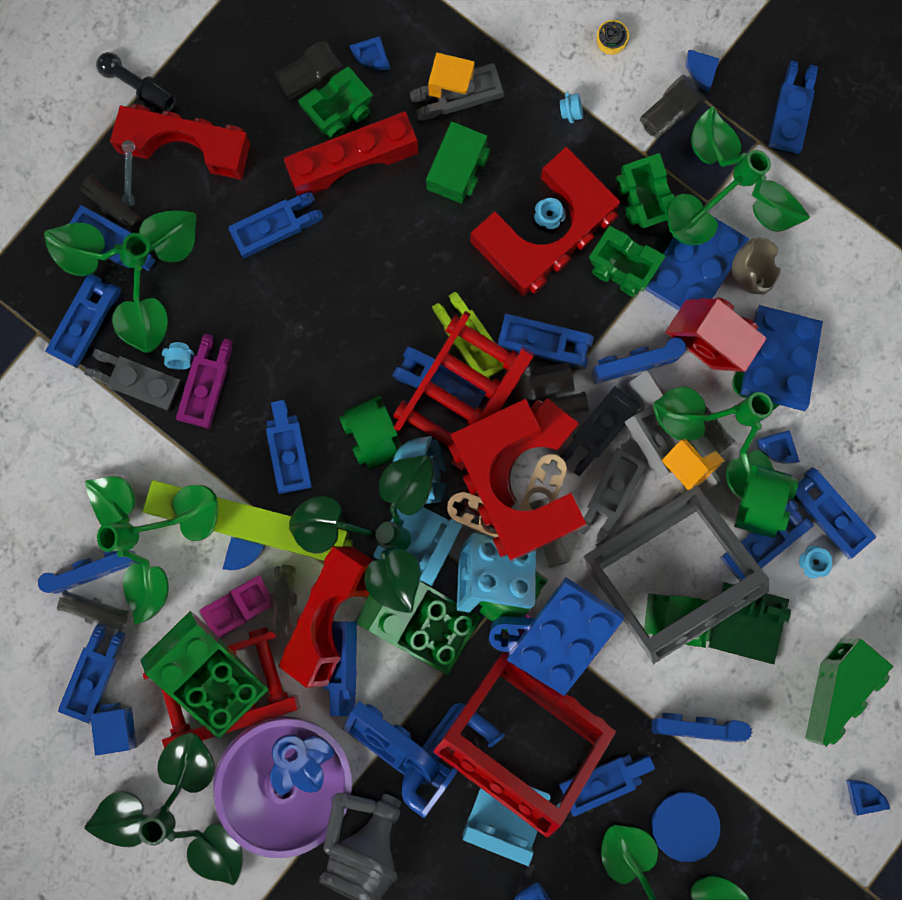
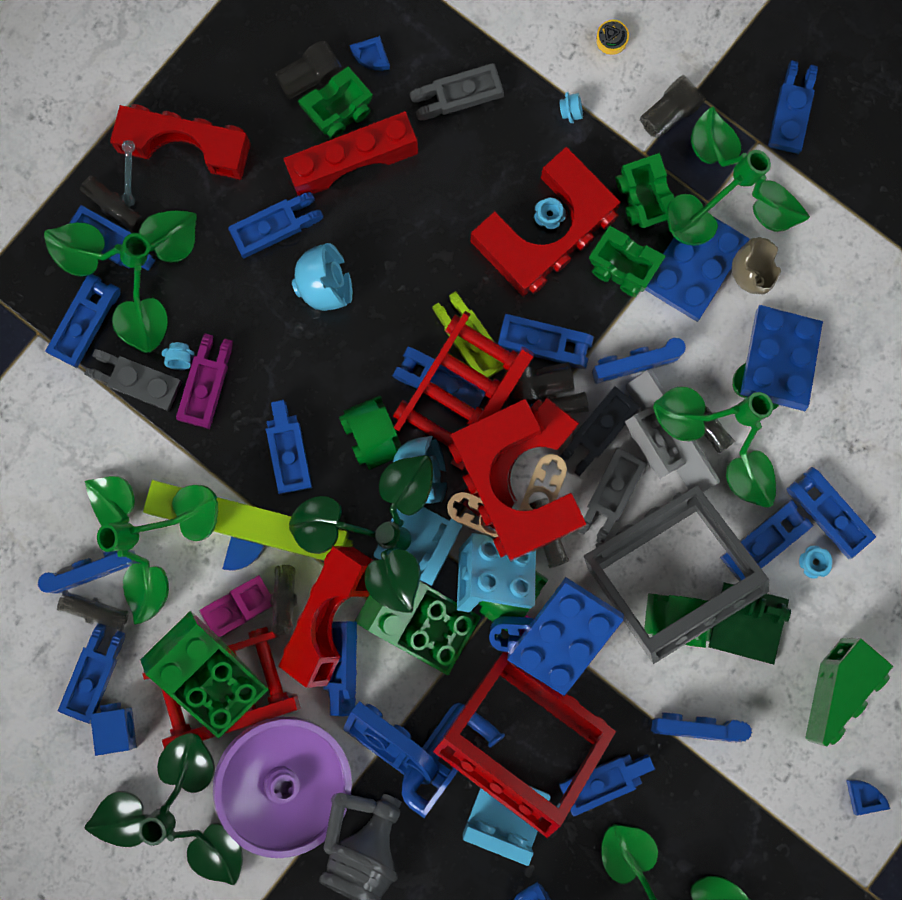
(110, 66): black pin -> none
(302, 767): blue plate -> none
(321, 278): none -> medium azure cylinder
(450, 74): light orange panel -> none
(457, 163): green brick -> none
(685, 826): blue tile -> none
(690, 465): light orange panel -> none
(701, 68): blue tile -> none
(717, 334): brick -> none
(765, 501): green cylinder -> none
(779, 448): blue tile -> none

